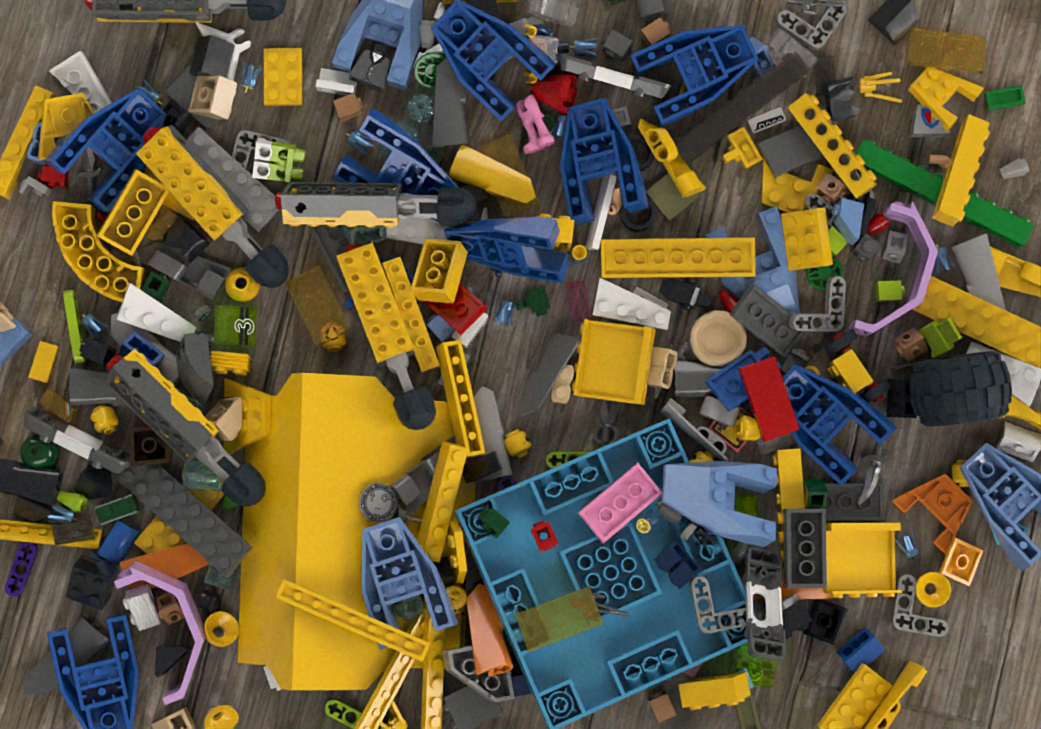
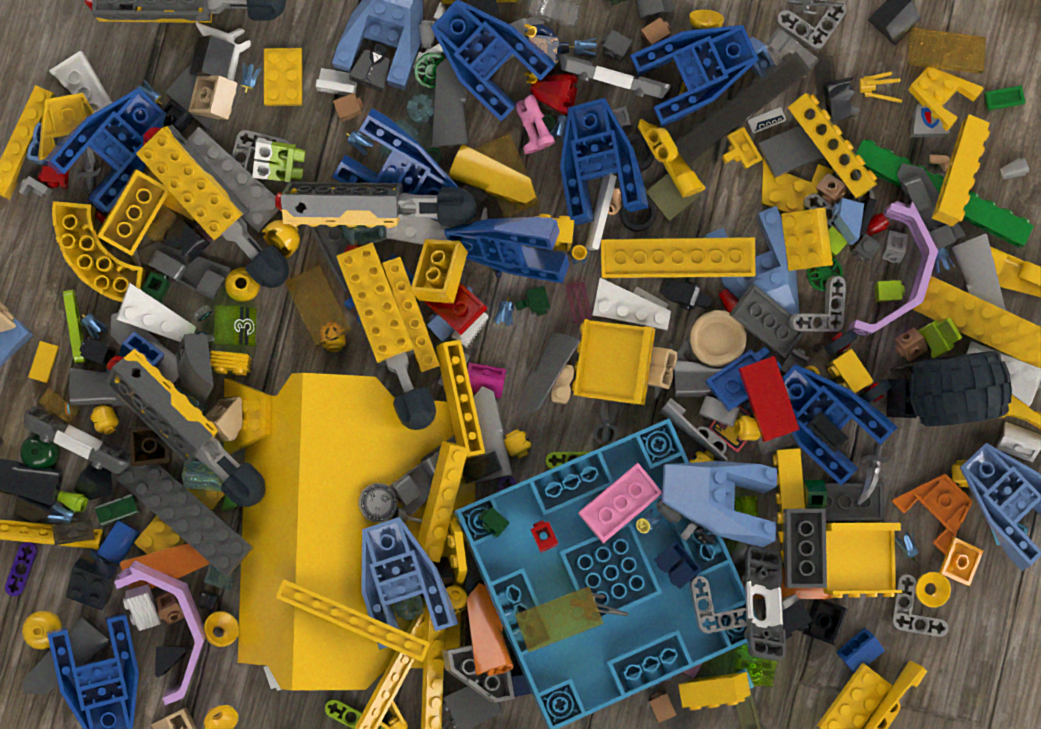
(37, 626): none -> yellow cylinder
(282, 236): none -> yellow cylinder
(486, 376): none -> dark pink panel
(705, 19): none -> yellow piece
(827, 431): none -> black tile
(924, 195): none -> dark grey panel

